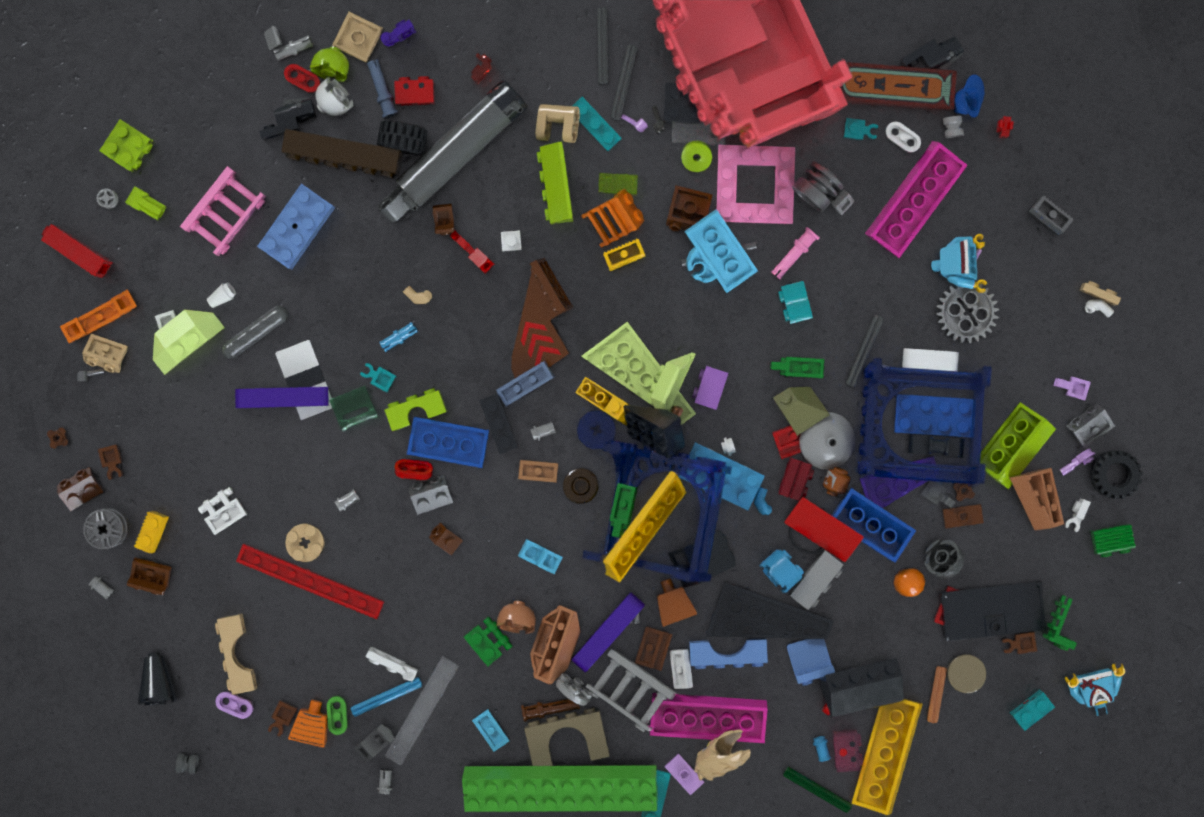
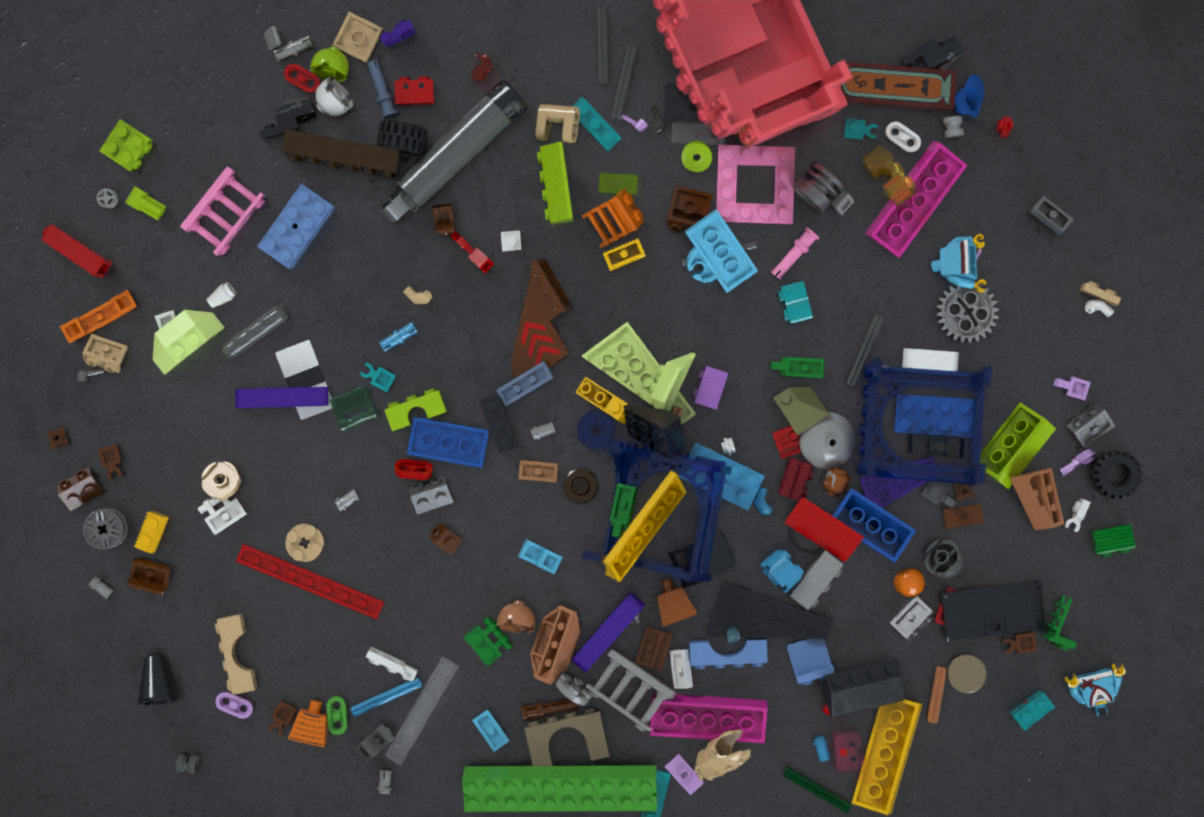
(228, 487): none -> tan plate
(732, 635): none -> clear light blue plate
(880, 163): none -> clear yellow arch
(913, 619): none -> flat silver bracket

